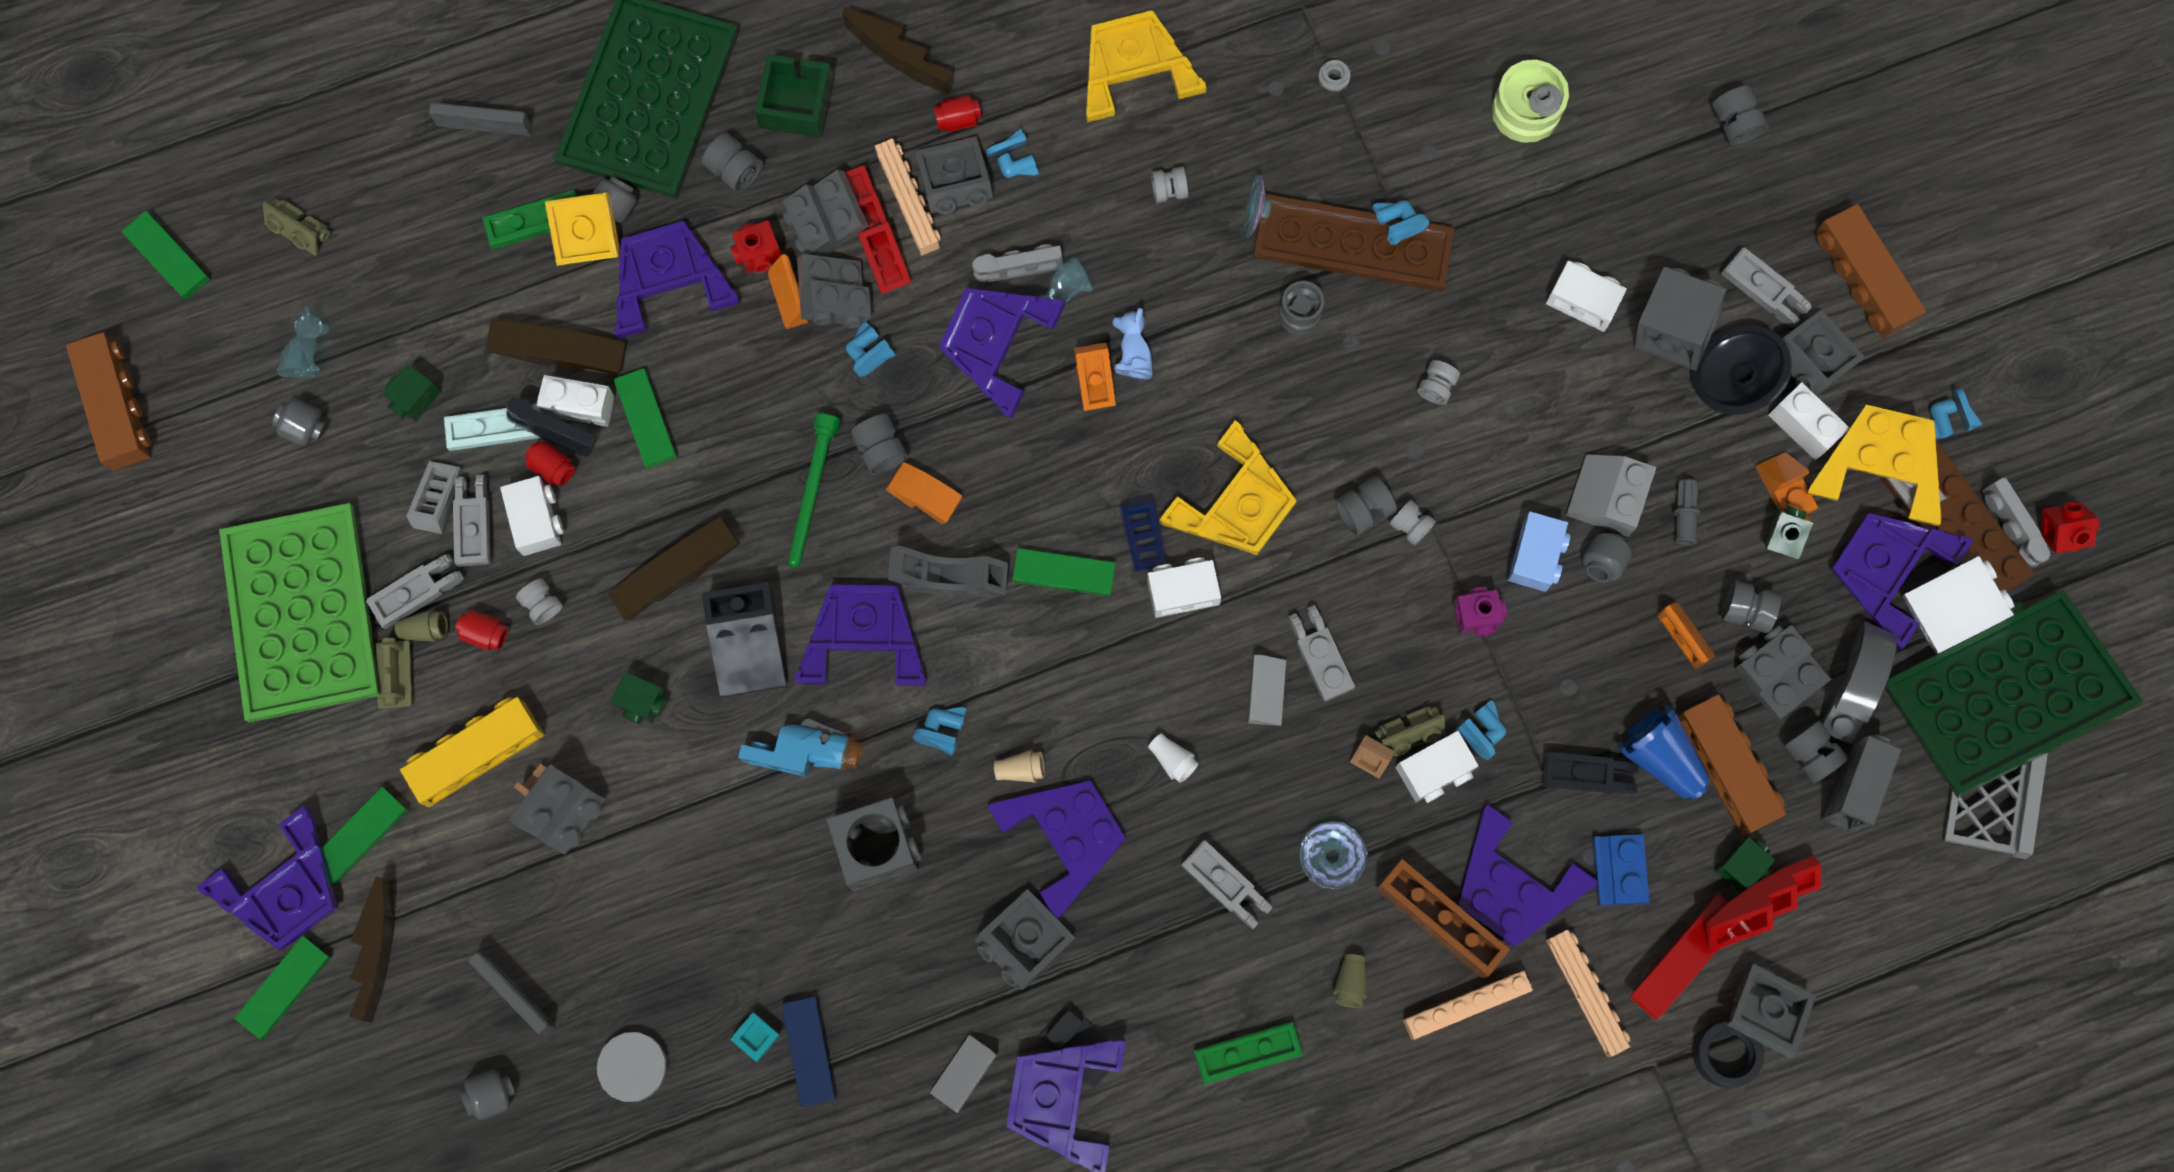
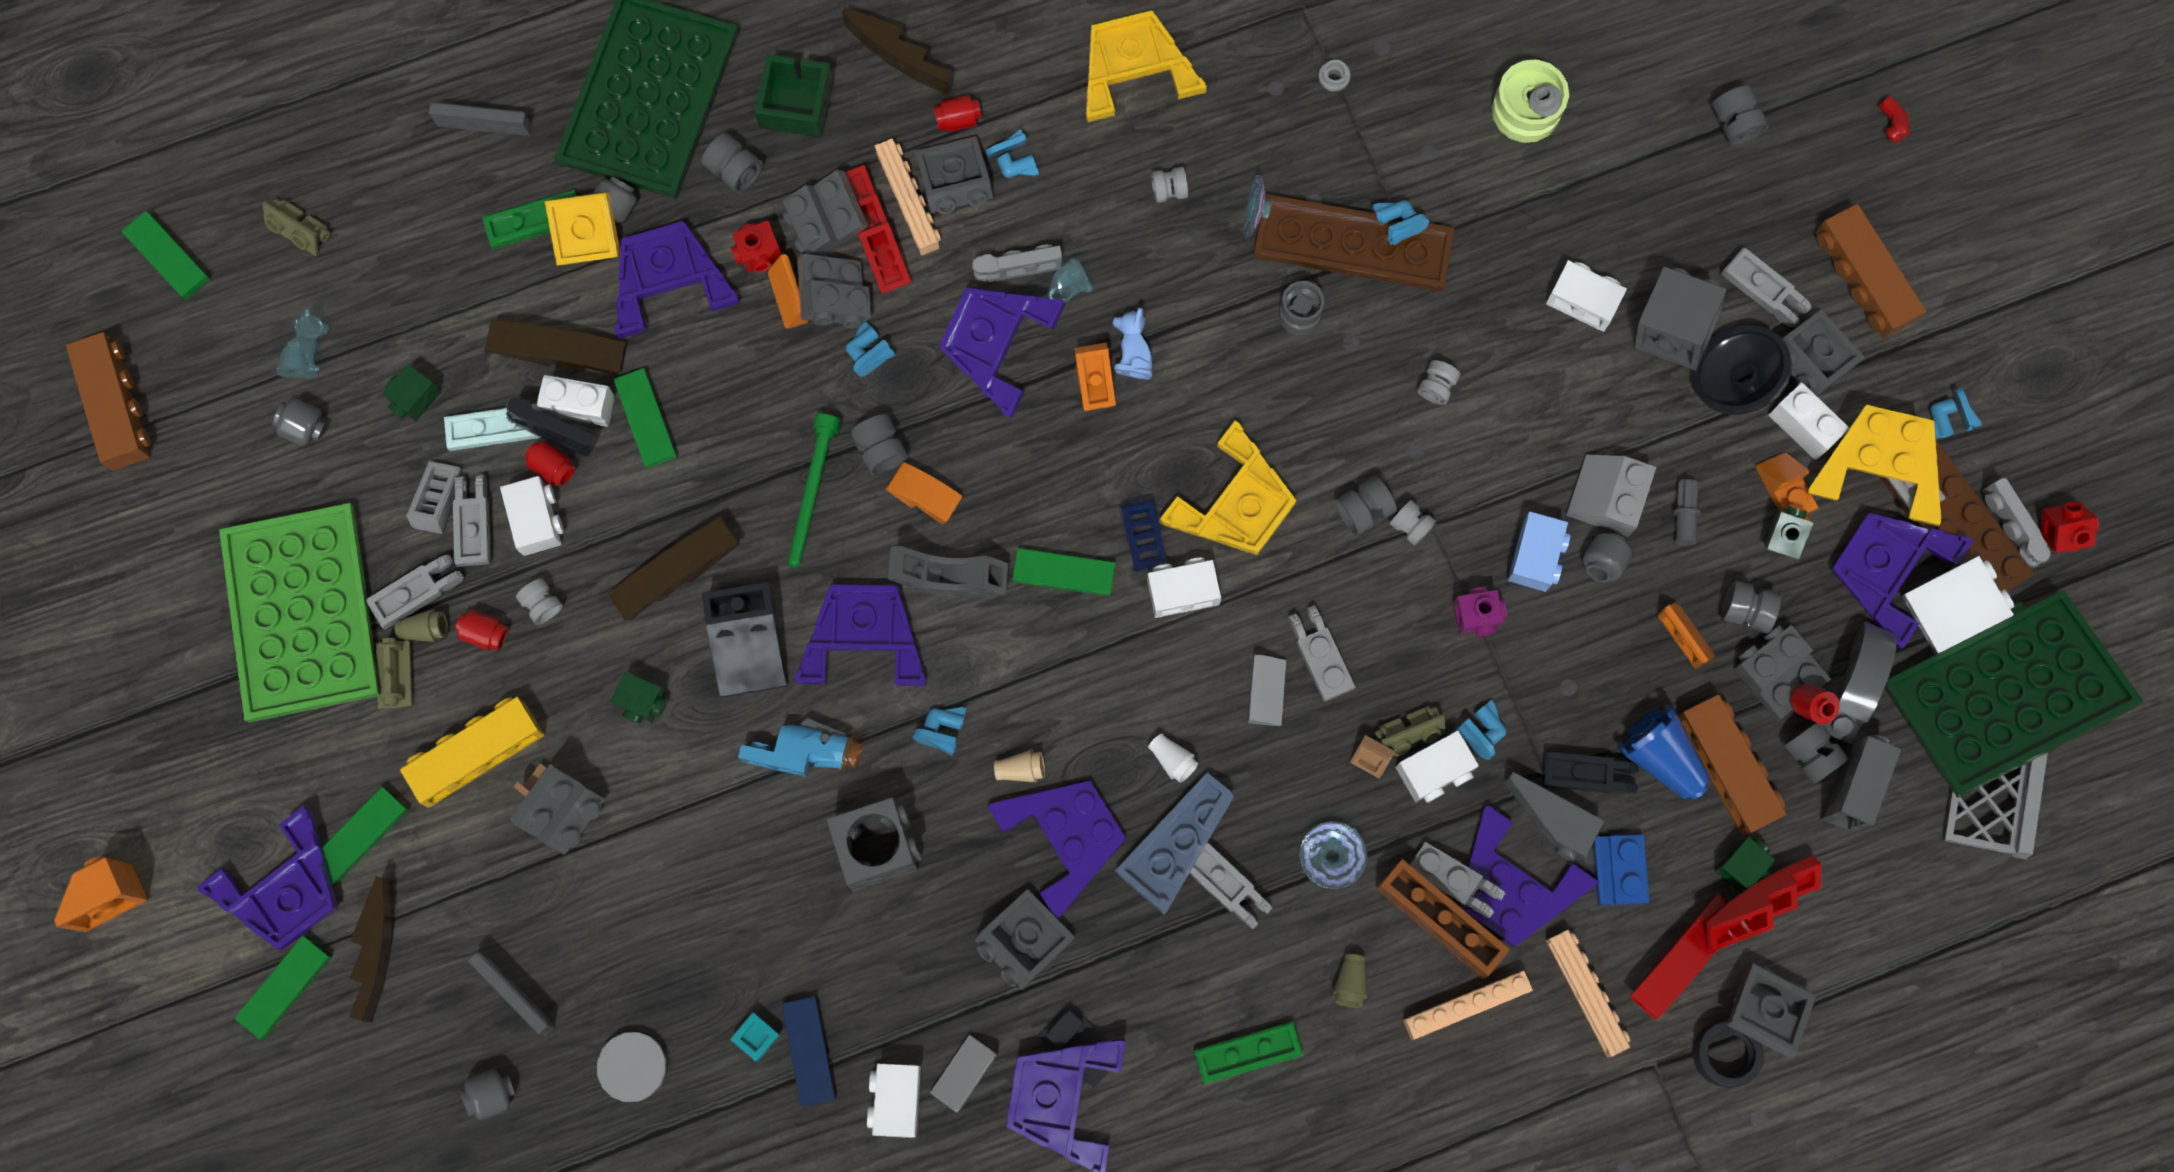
(99, 894): none -> orange slope
(895, 1100): none -> white brick
(1172, 848): none -> sand blue wing
(1455, 879): none -> light grey hinge
(1558, 820): none -> dark grey slope
(1814, 703): none -> red brick
(1898, 117): none -> red arm

